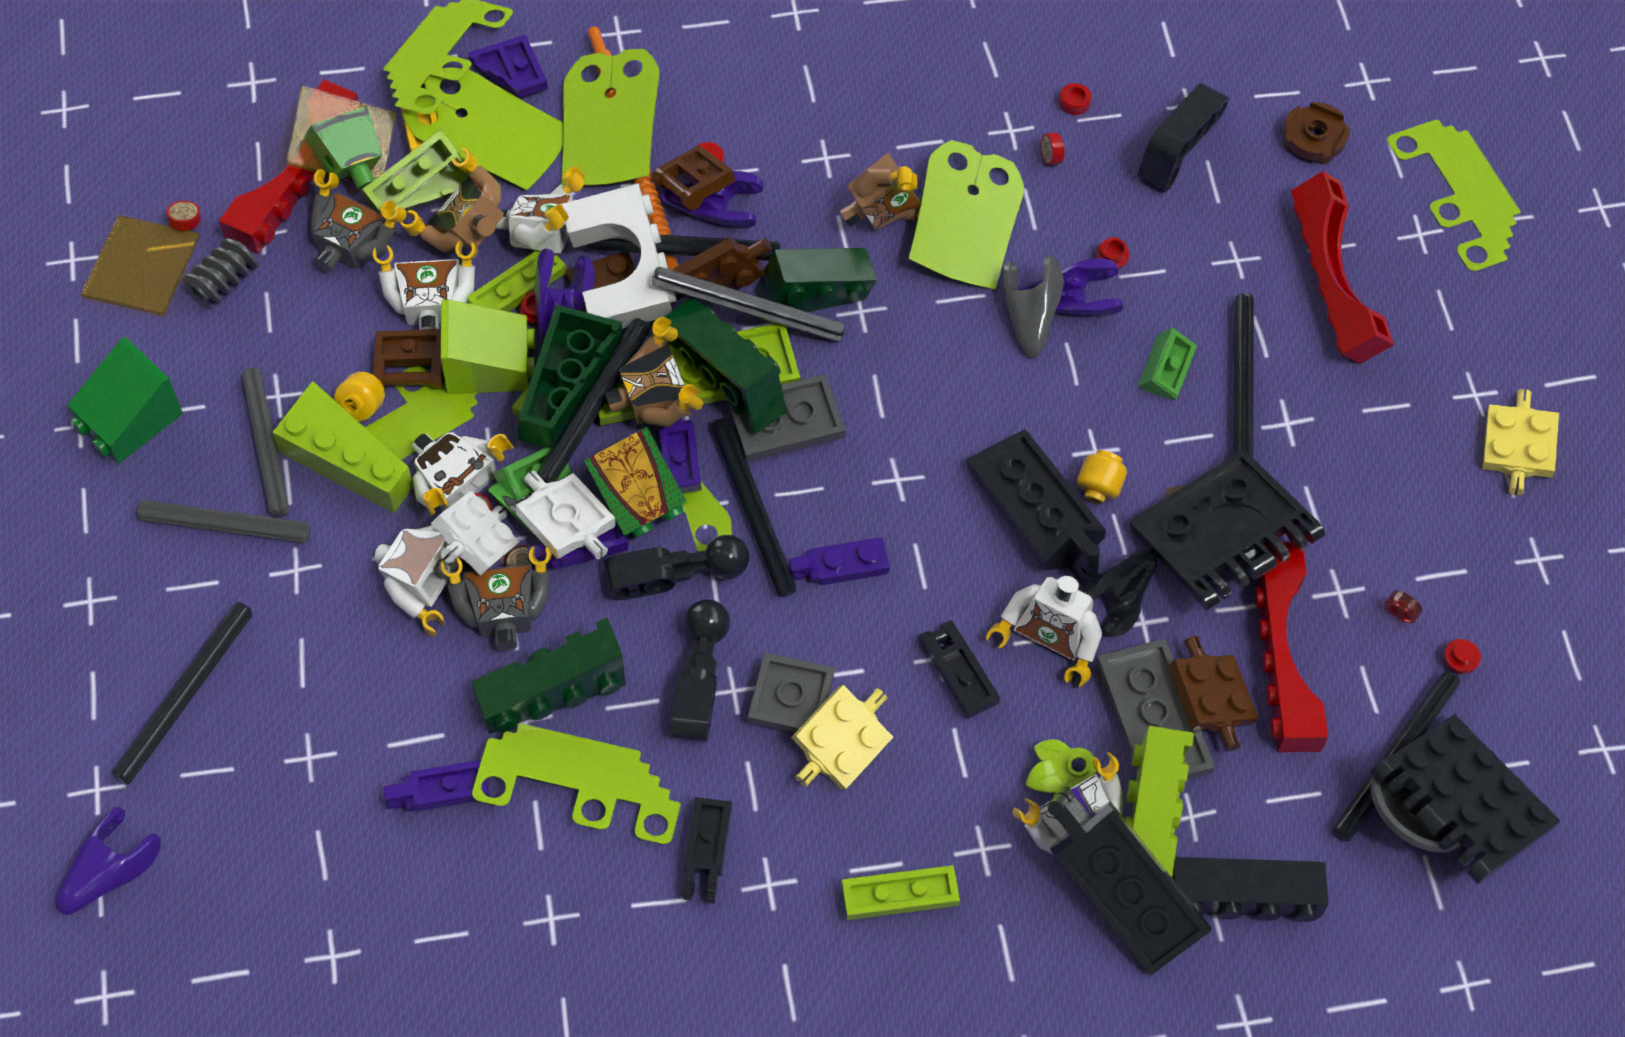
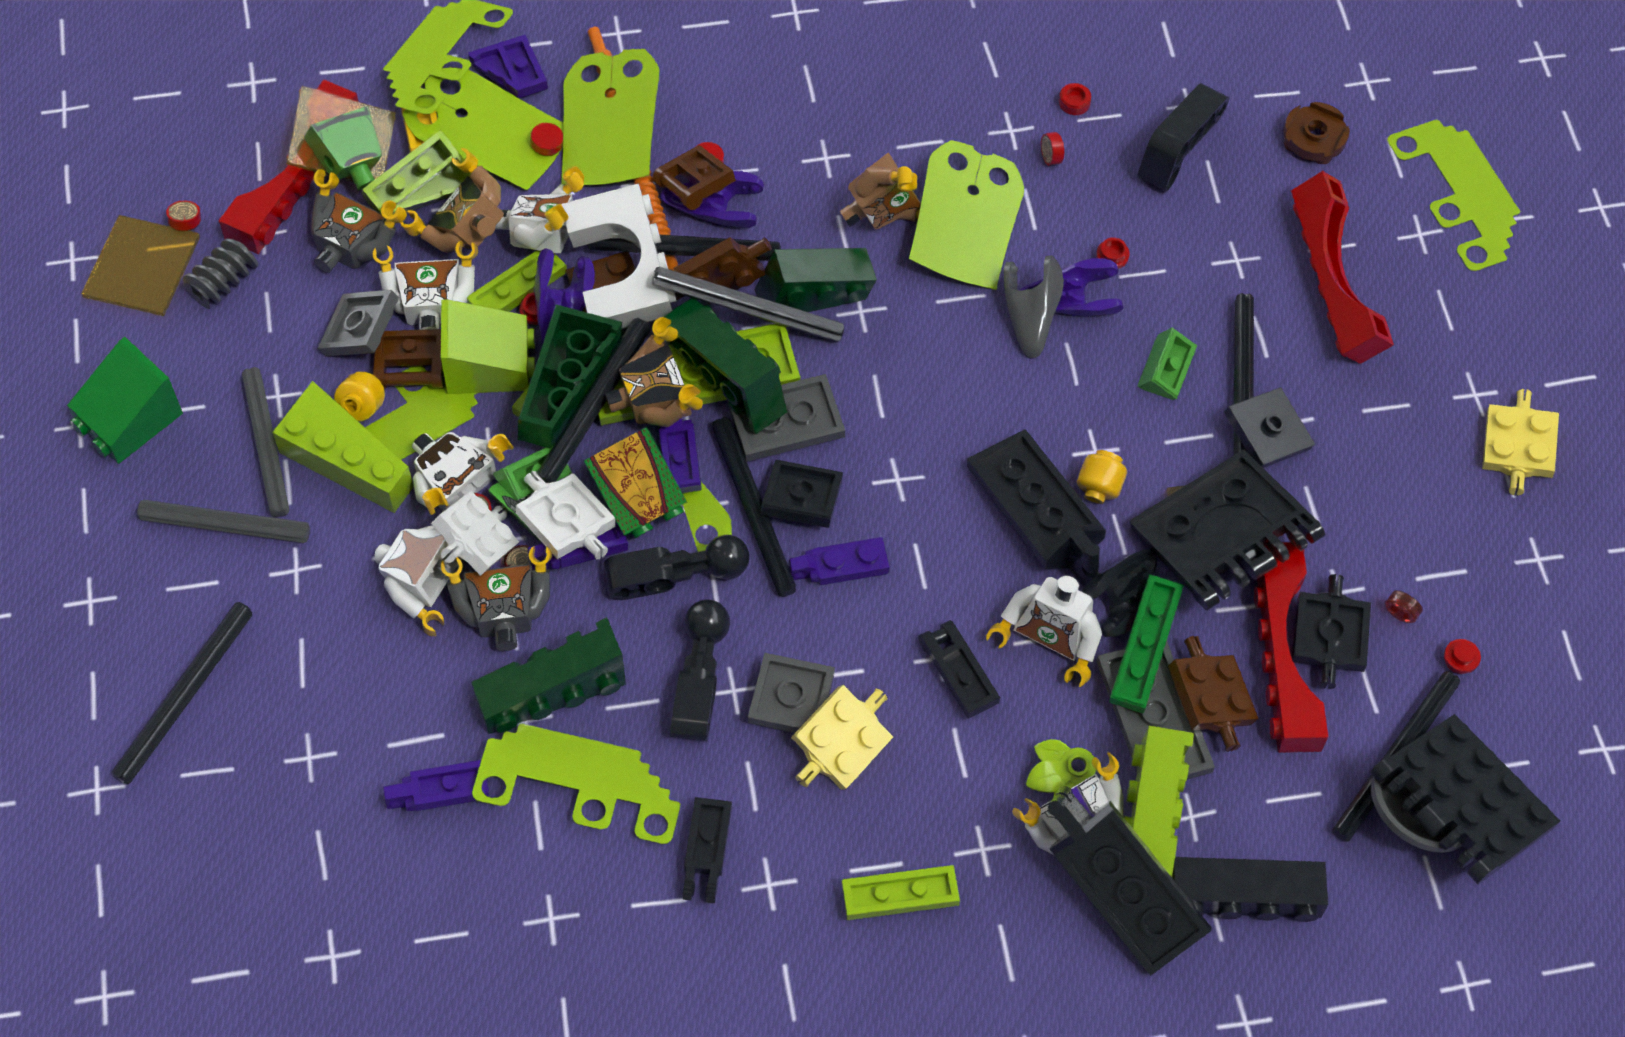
(100, 869): dark purple animal -> none
(358, 323): none -> dark grey plate
(546, 139): none -> red tile
(802, 493): none -> black plate
(1146, 644): none -> green tile
(1269, 427): none -> black plate
(1331, 631): none -> black plate

